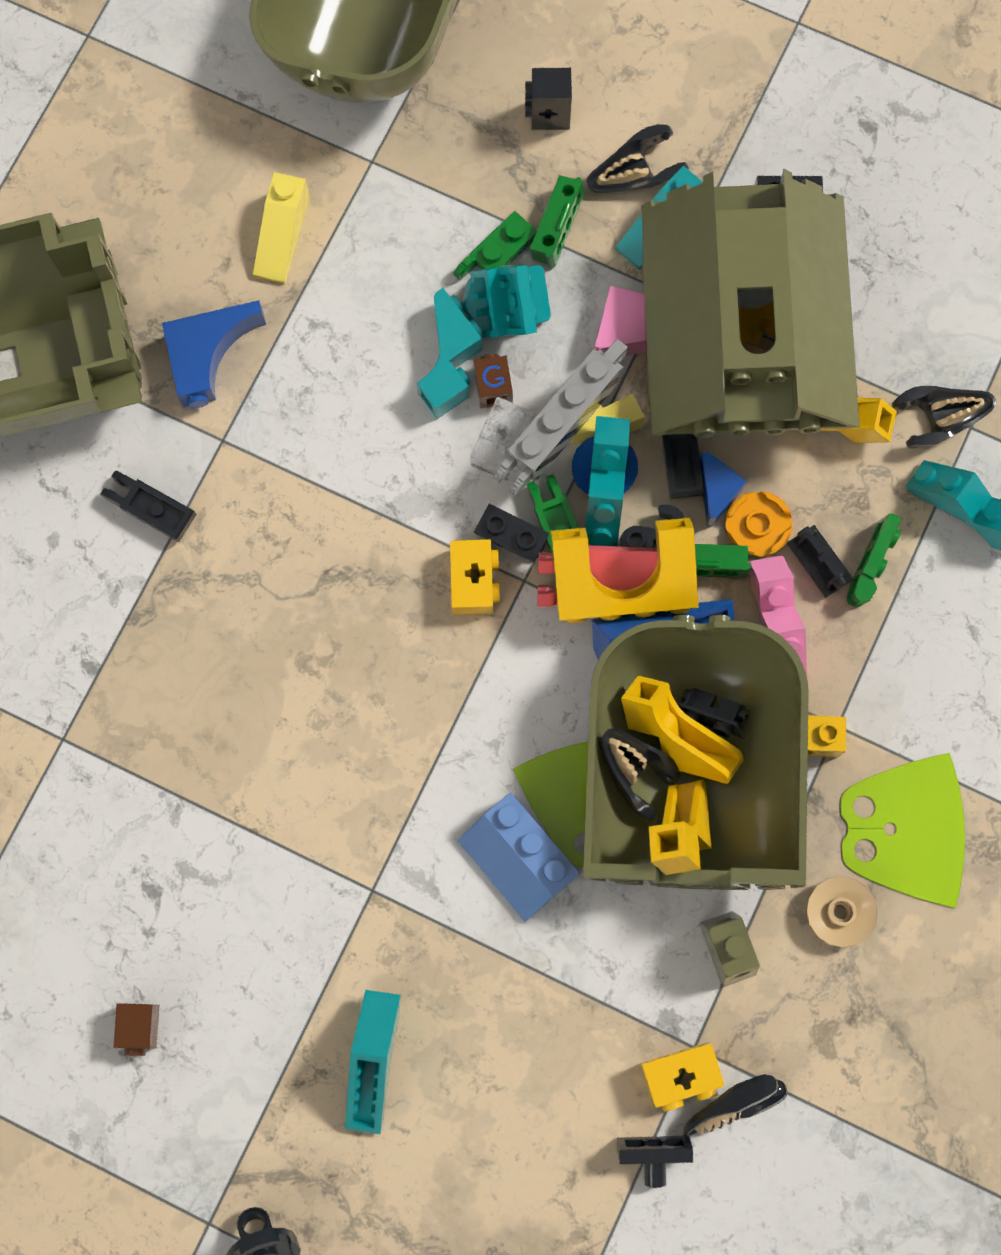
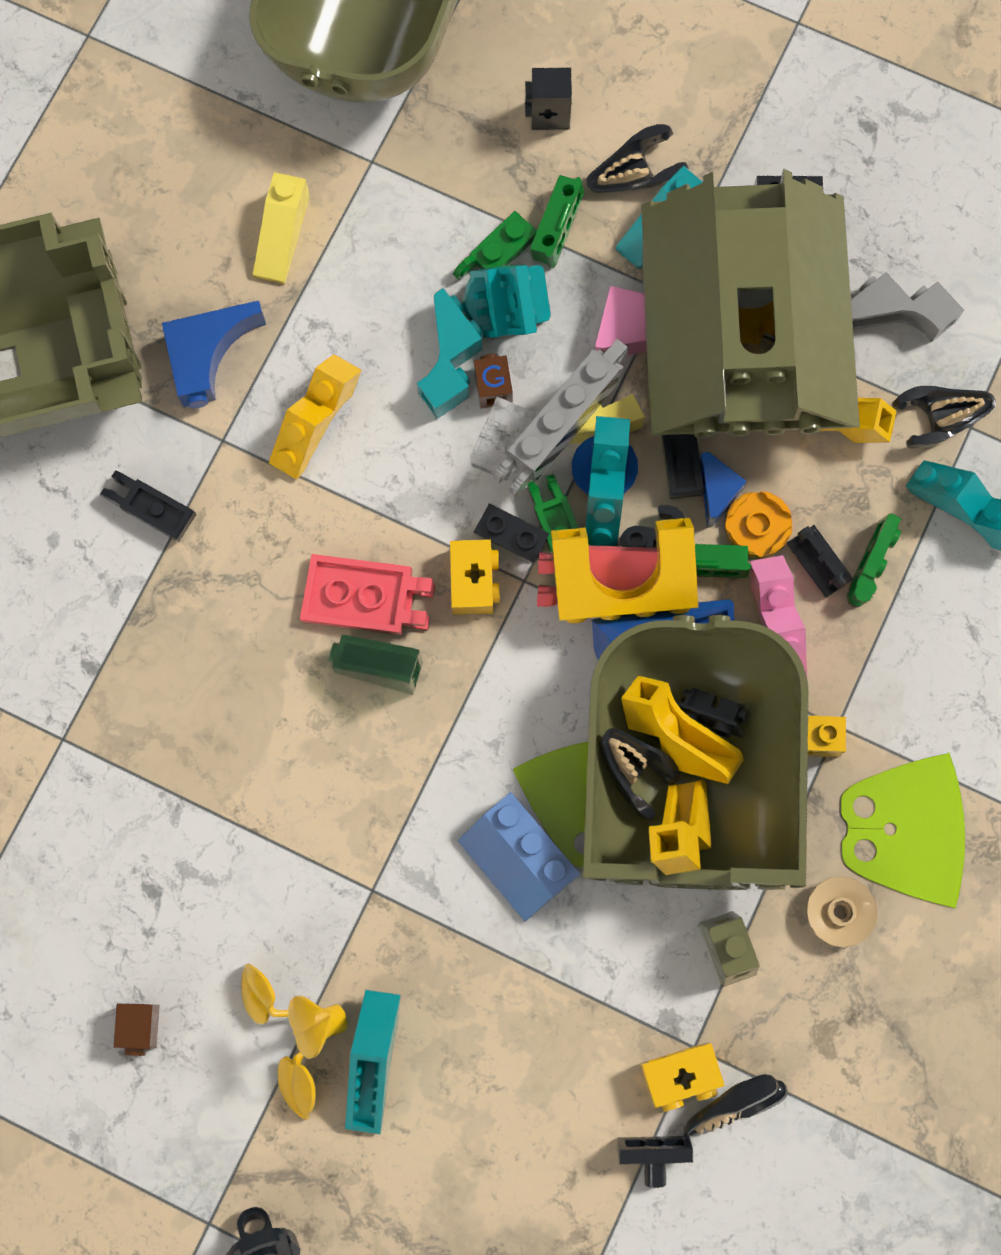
(310, 1027): none -> yellow plant
(311, 415): none -> yellow arch
(363, 595): none -> coral tile
(377, 663): none -> clear green slope
(885, 302): none -> light grey arch

